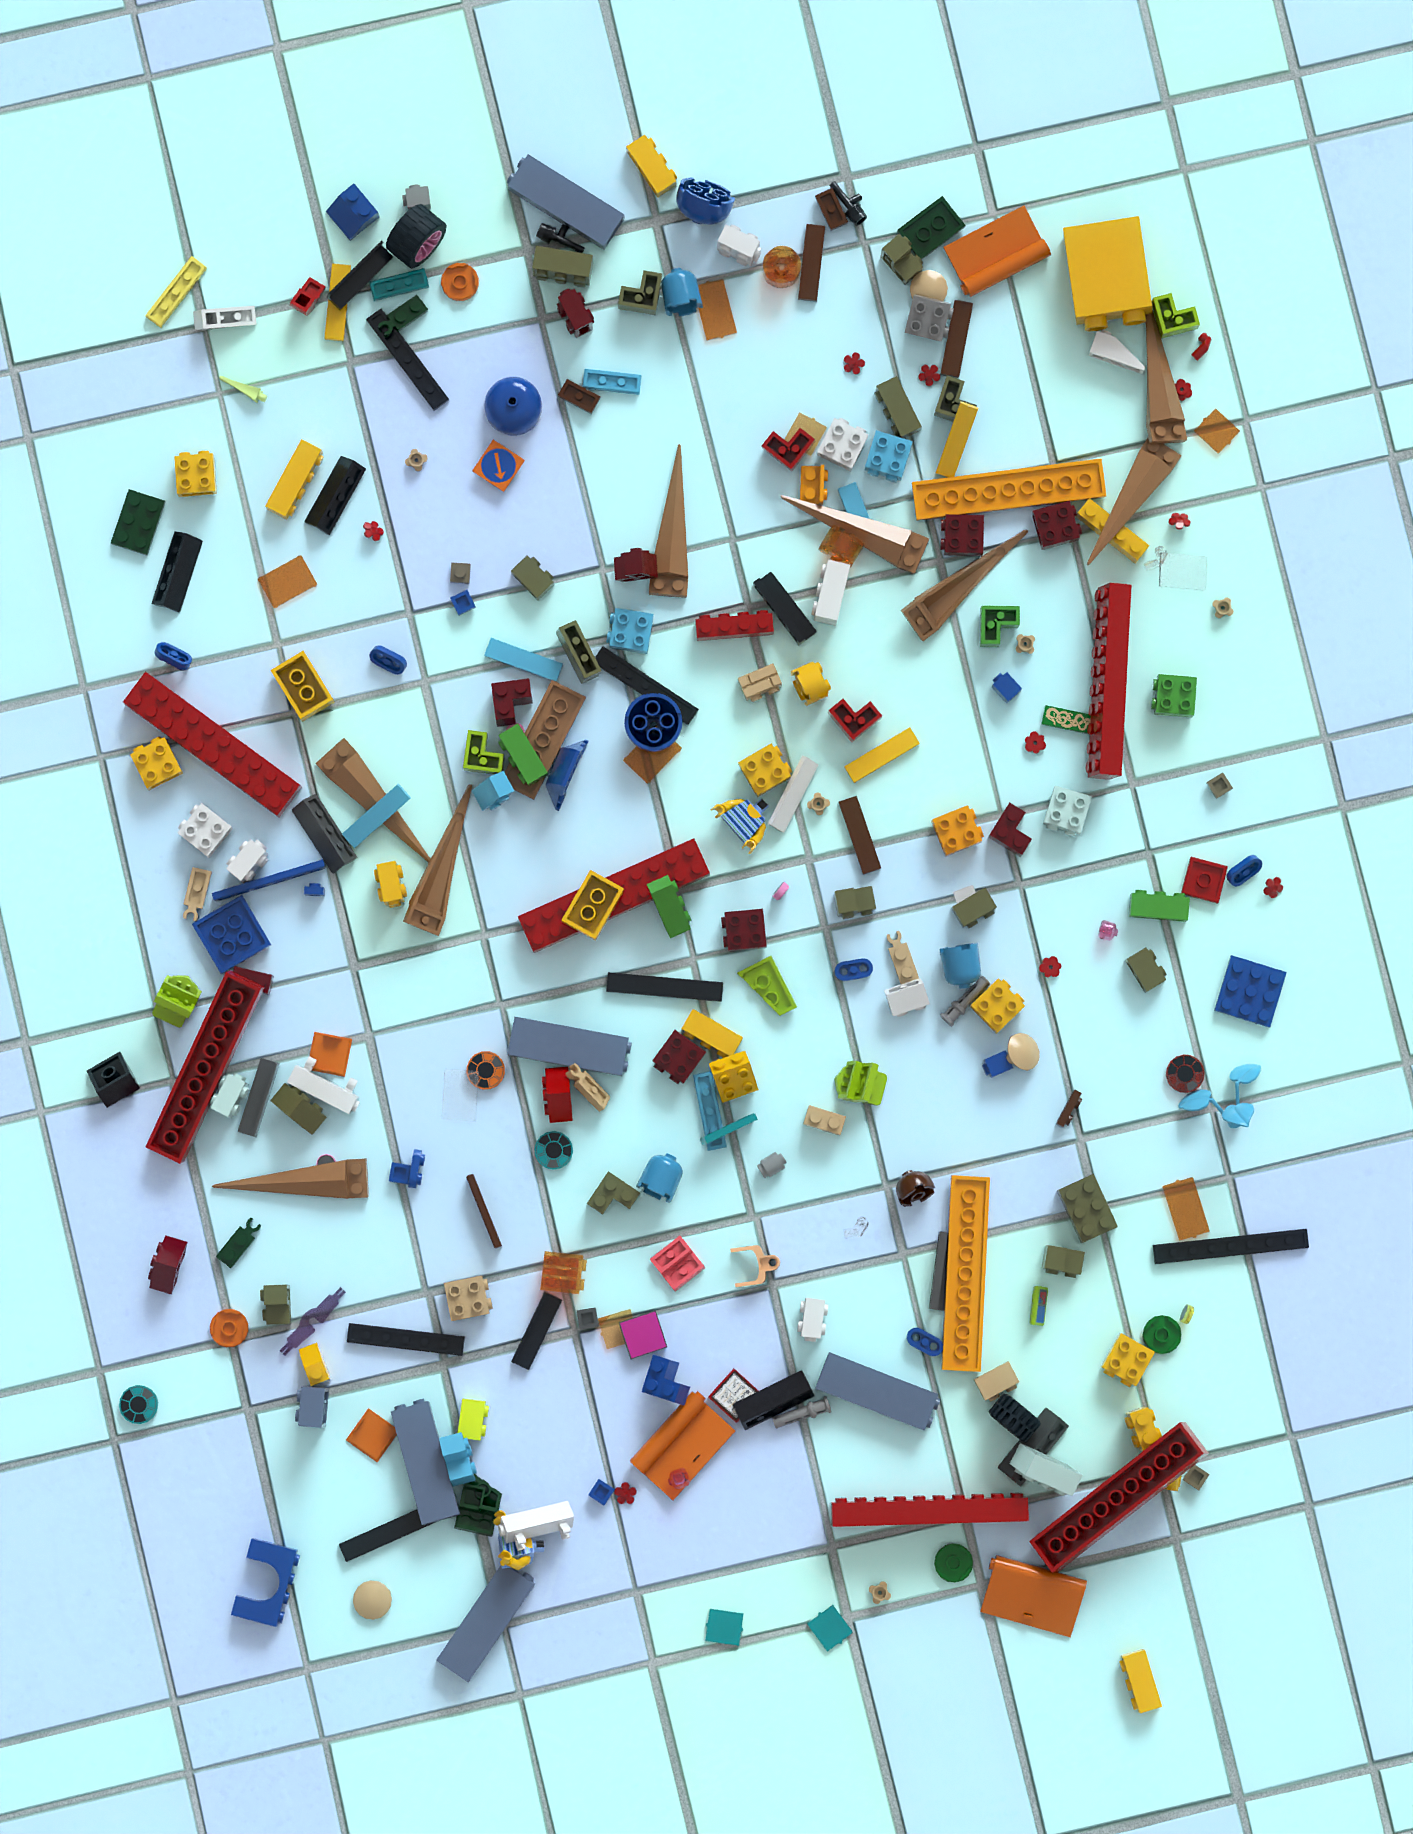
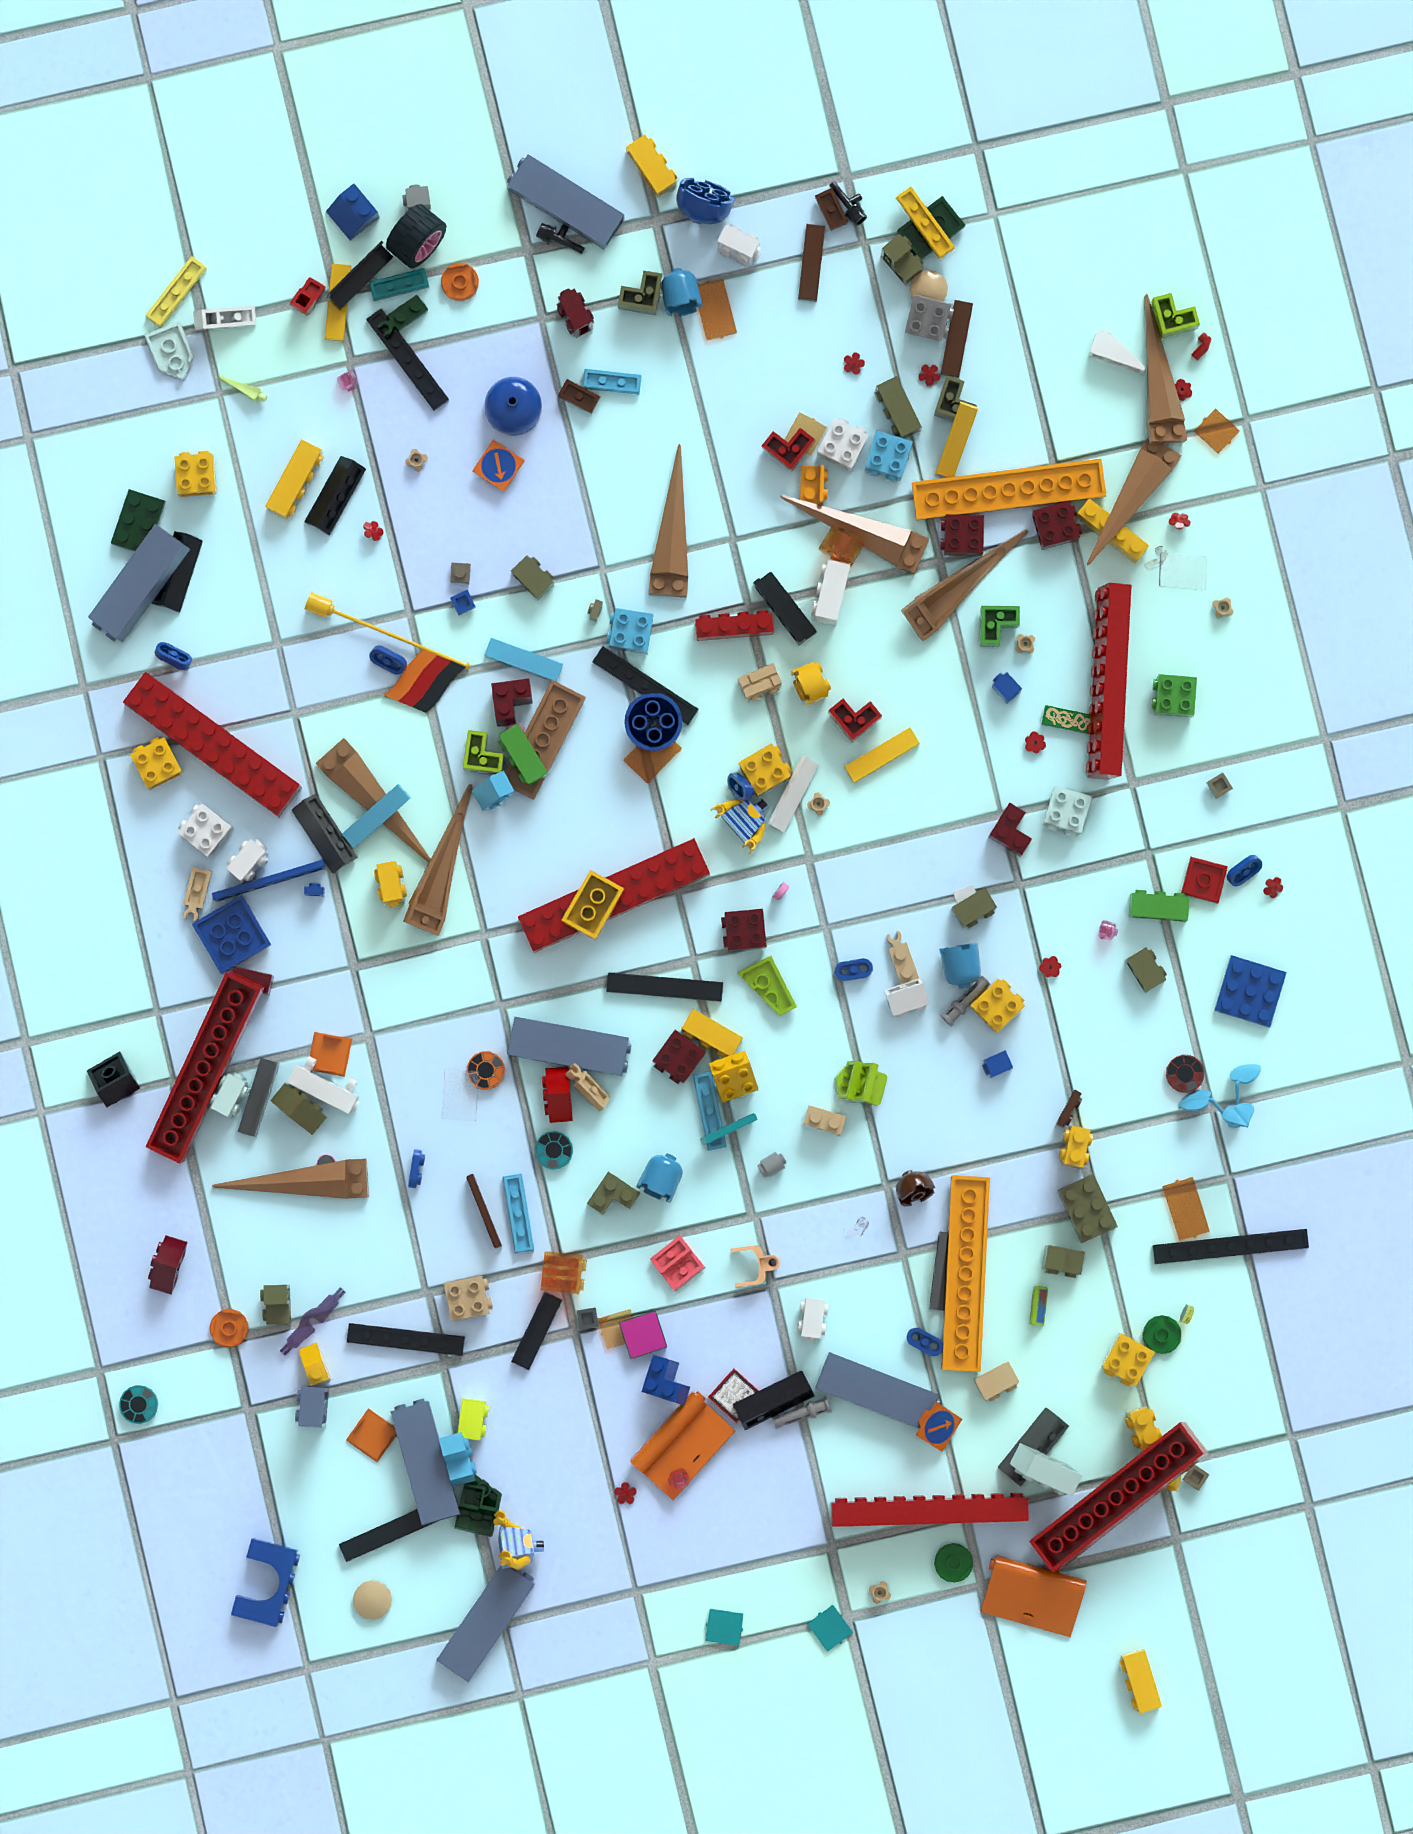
(138, 584): none -> sand blue brick
(170, 350): none -> light aqua tile
(176, 999): lime piece -> none
(237, 1244): dark green plate -> none
(287, 581): clear orange piece -> none
(302, 686): yellow brick -> none
(347, 381): none -> clear pink piece
(399, 1173): blue plate -> none
(425, 675): none -> flag
(518, 1213): none -> medium azure tile
(537, 1522): white brick -> none
(562, 266): olive brick -> none
(563, 771): blue wedge -> none
(578, 652): olive brick -> none
(595, 609): none -> dark tan plate
(601, 1492): blue plate -> none
(635, 565): dark red brick -> none
(669, 906): bright green brick -> none
(740, 786): none -> blue plate
(771, 264): clear orange brick -> none
(852, 500): medium azure tile -> none
(854, 901): olive brick -> none
(859, 835): reddish brown tile -> none
(925, 223): none -> yellow tile
(938, 1426): none -> piece
(957, 830): light orange brick -> none
(996, 251): orange door -> none
(1014, 1417): black wheel -> none
(1023, 1051): tan dish -> none
(1075, 1147): none -> yellow brick
(1108, 273): yellow brick -> none

